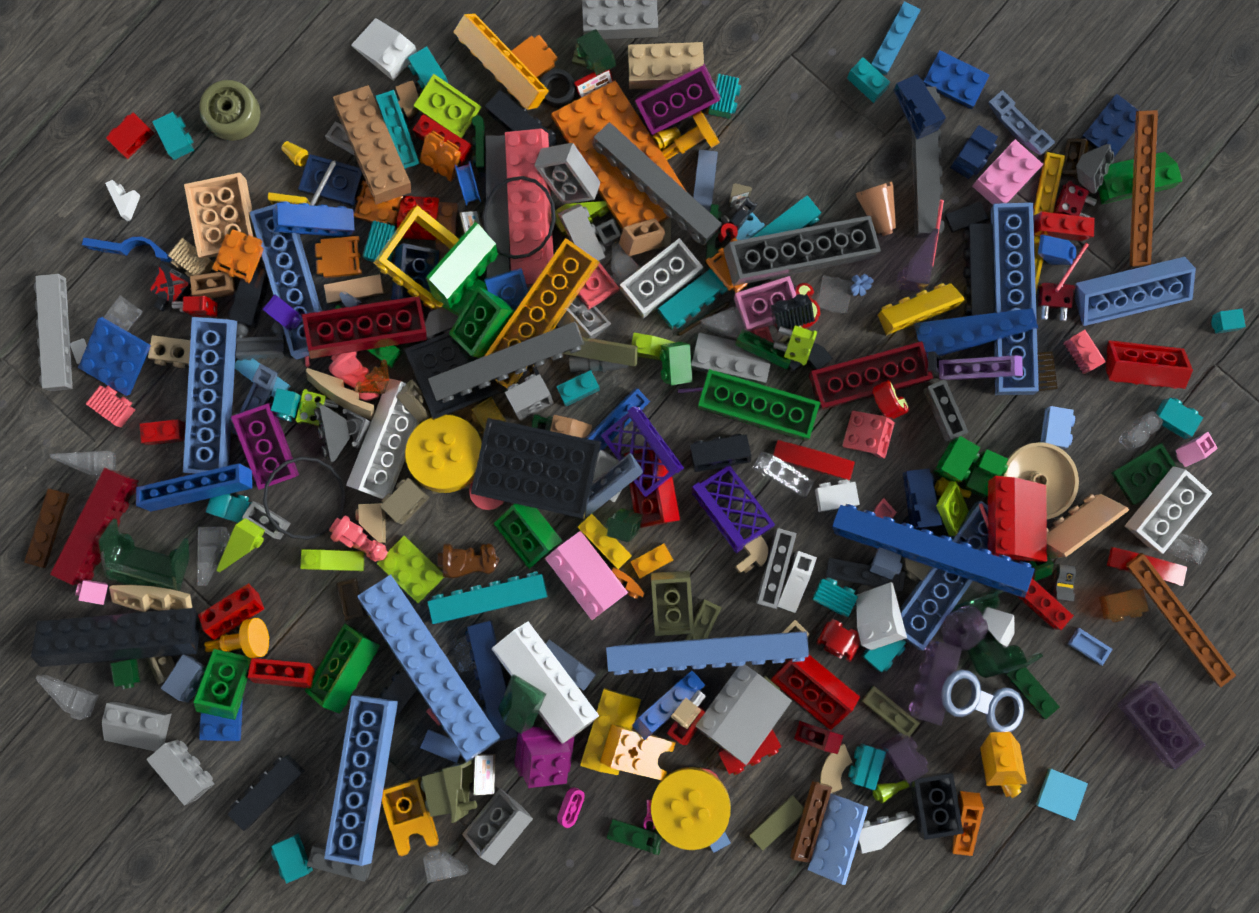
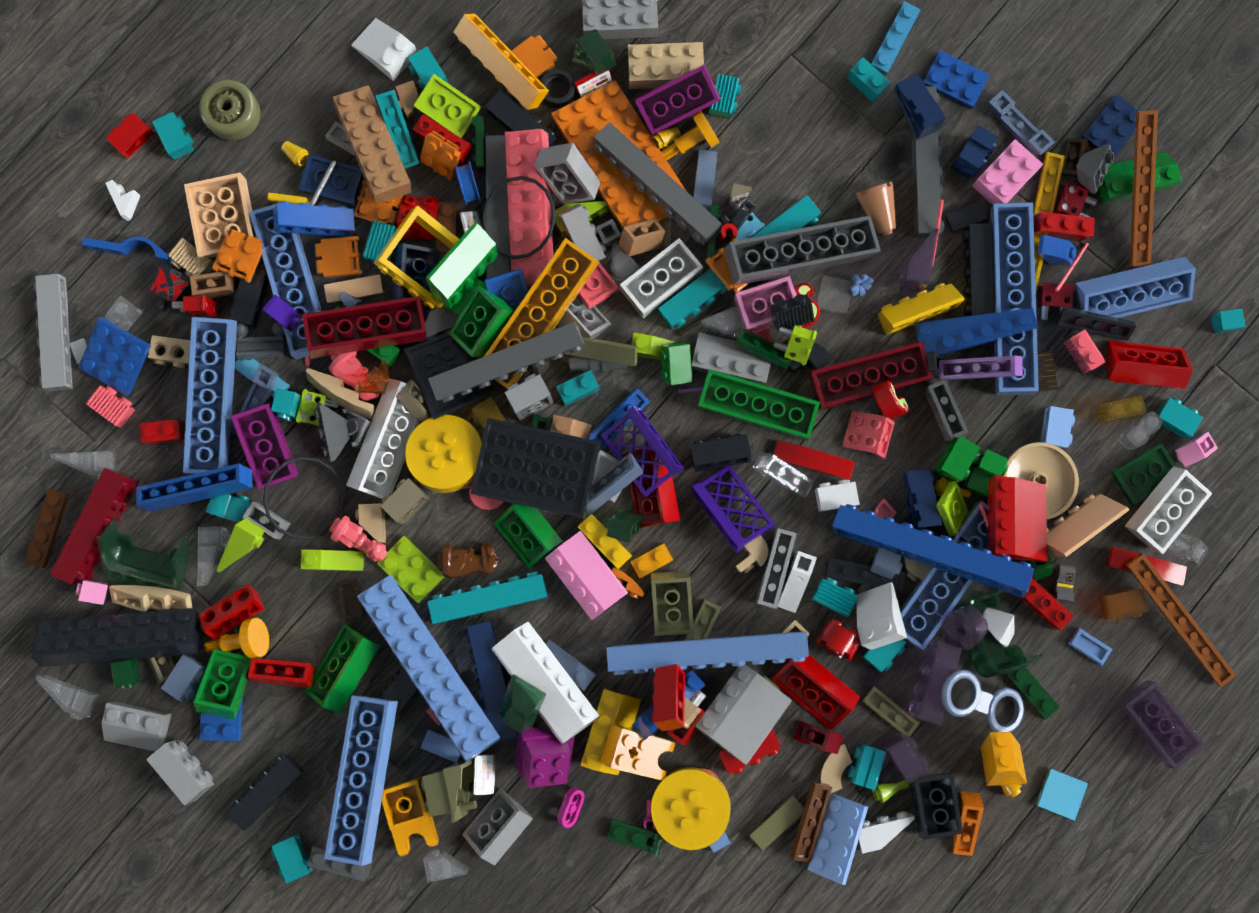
(669, 697): none -> red brick
(1095, 323): none -> black plate
(1121, 409): none -> clear yellow brick

